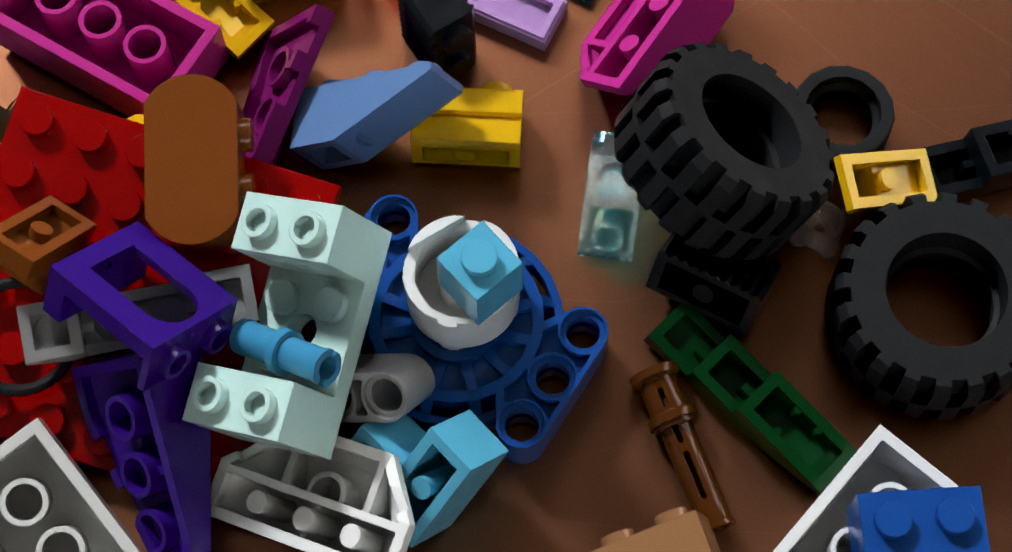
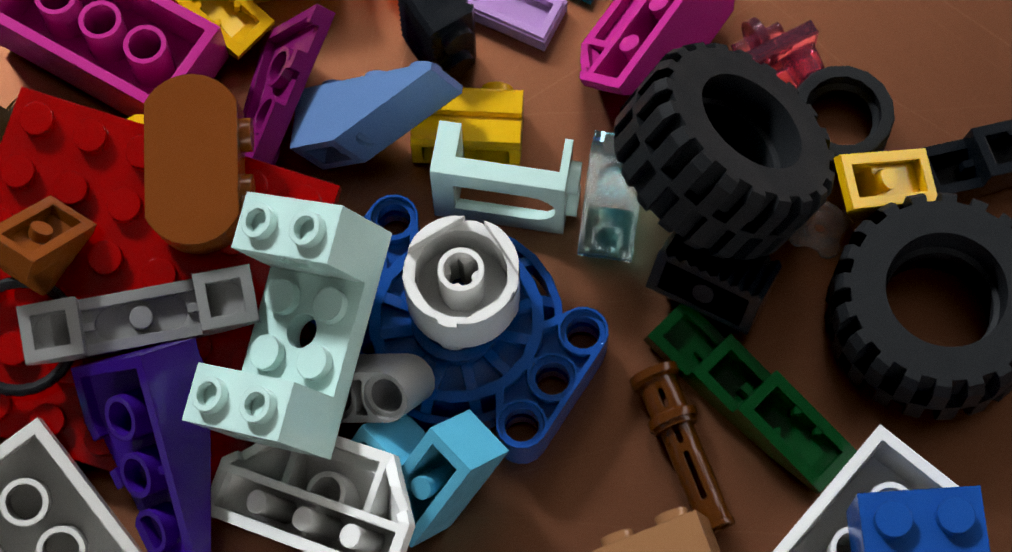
(92, 284): dark purple panel -> none
(285, 352): dark azure pin -> none
(453, 172): none -> light aqua panel
(480, 272): medium azure brick -> none
(781, 50): none -> clear pink hips

